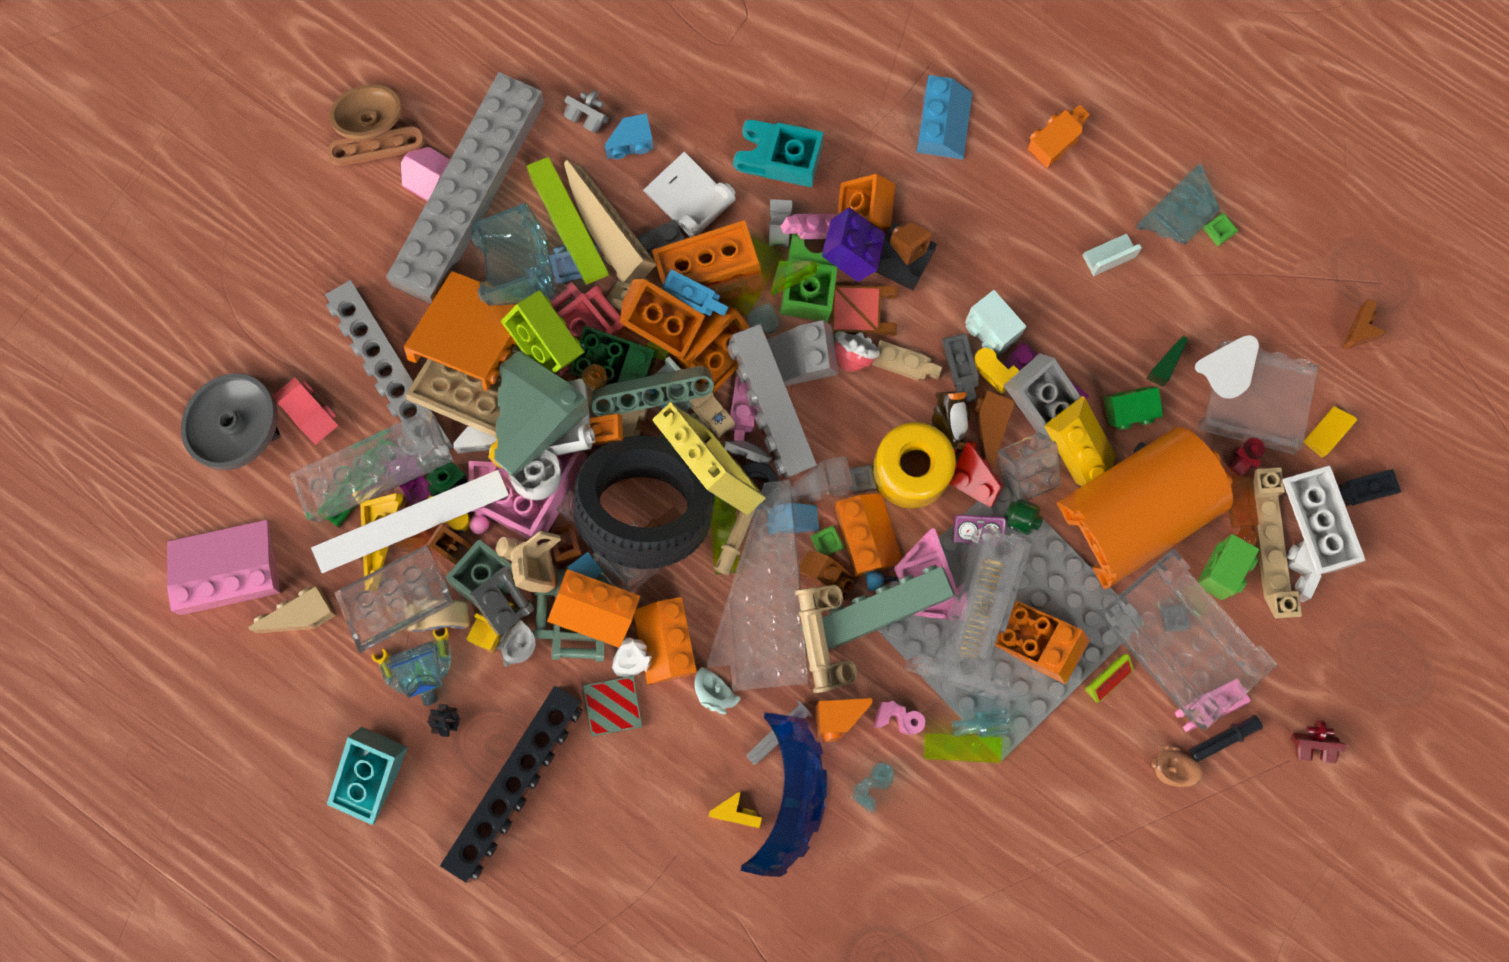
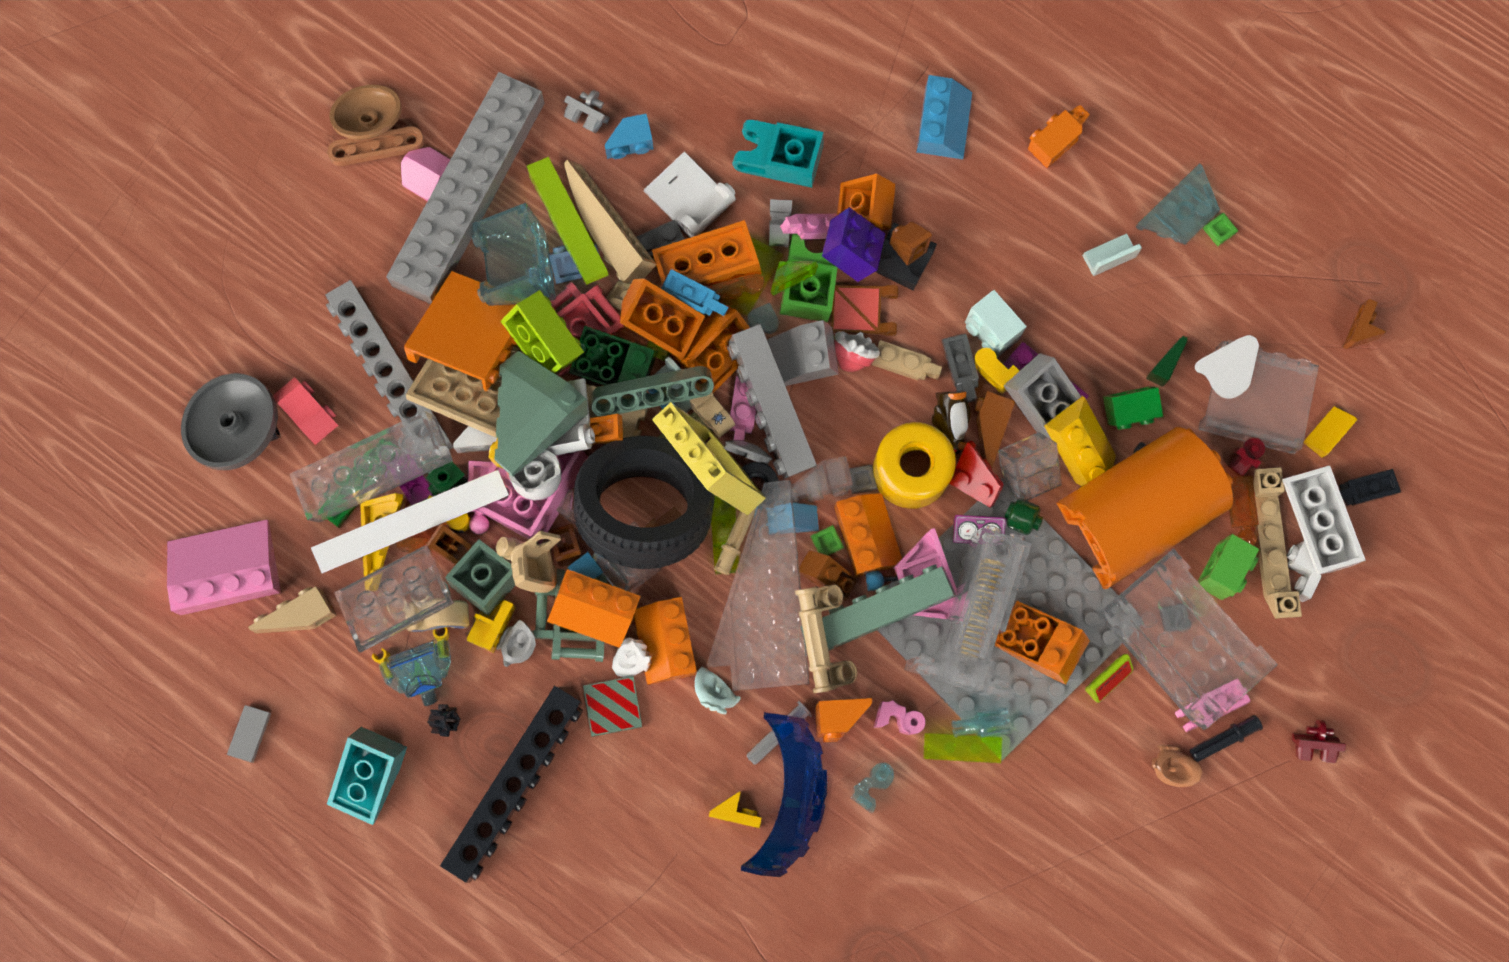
(249, 734): none -> light grey tile
(494, 604): dark grey plate -> none
(597, 372): clear orange plate -> none

